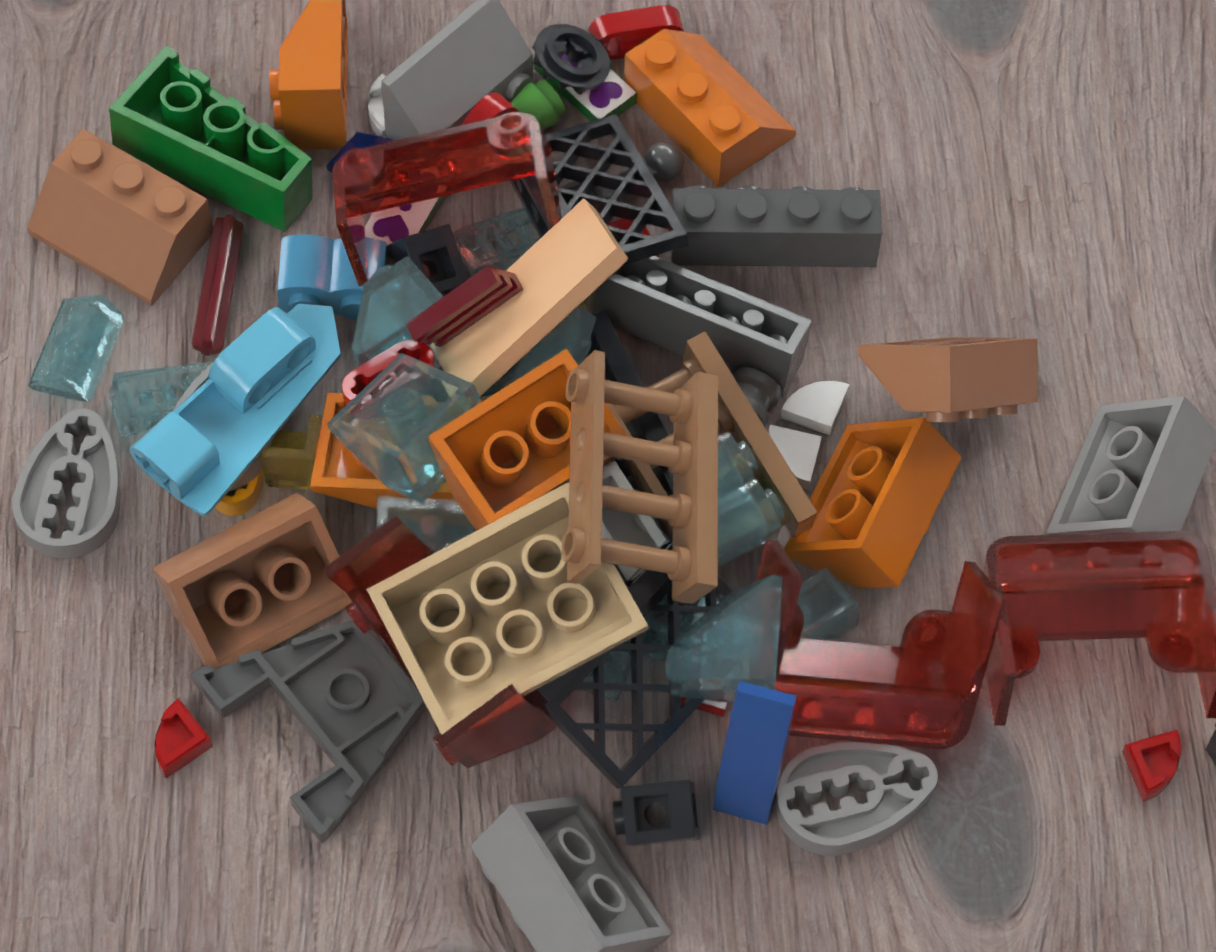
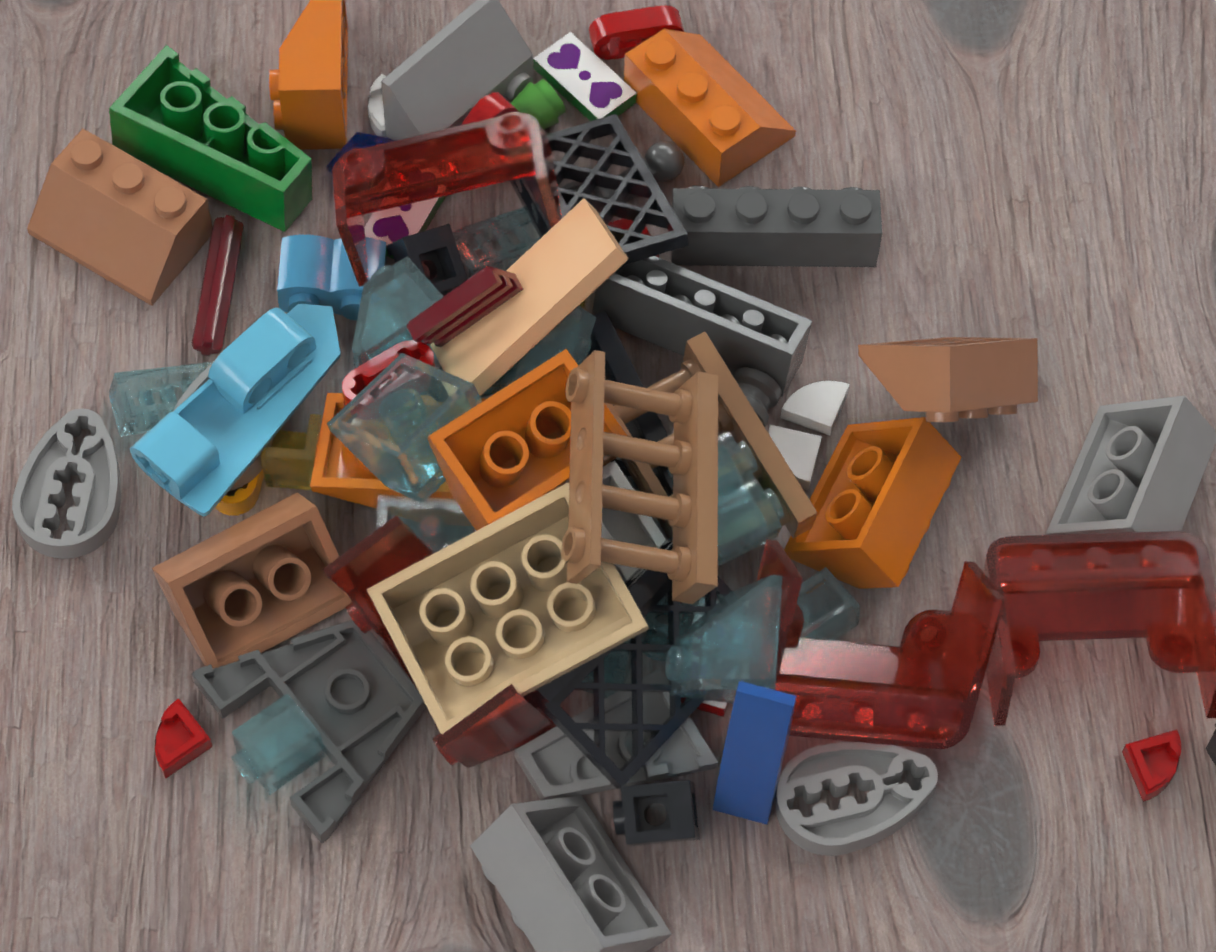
(77, 348): clear light blue slope -> none
(276, 745): none -> clear light blue brick
(562, 770): none -> light grey wing
(580, 48): black gear -> none

